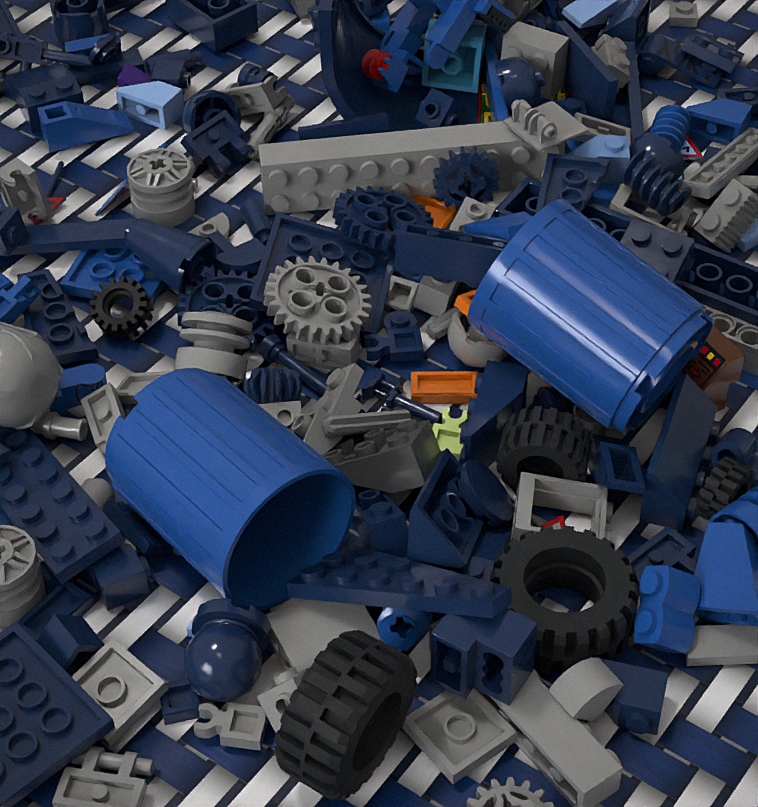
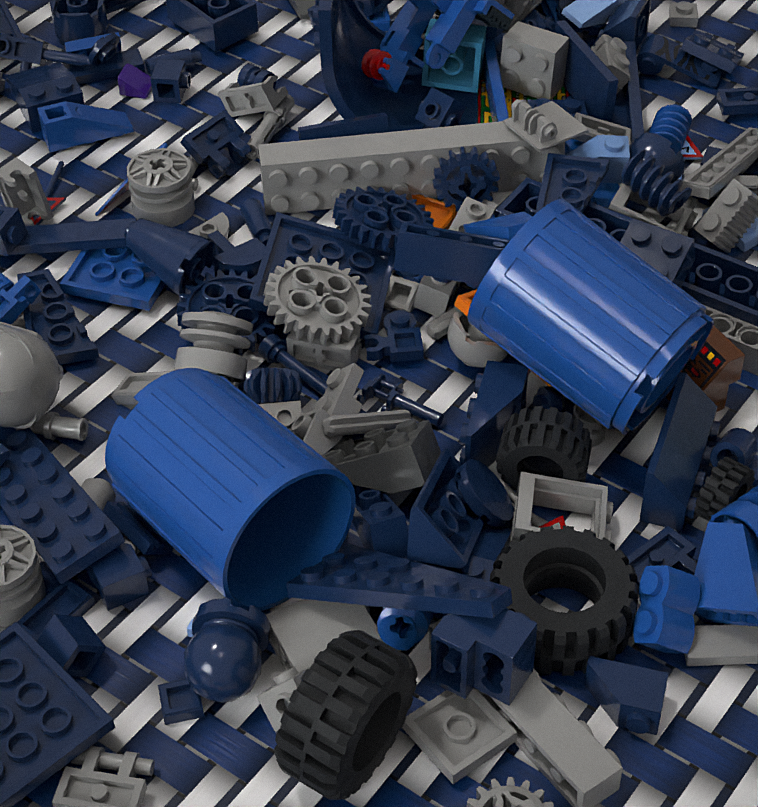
(77, 384): blue leg -> none
(102, 411): light grey hinge -> none
(110, 295): black tyre -> none
(120, 686): light grey plate -> none
(151, 103): light blue slope -> none
(205, 106): dark blue cylinder -> none
(238, 727): light grey plate -> none
(443, 387): orange tile -> none
(449, 432): yellowish green plate -> none
(519, 81): dark blue cylinder -> none
(586, 689): light grey brick -> none
(615, 465): dark blue slope -> none
(719, 120): blue slope -> none

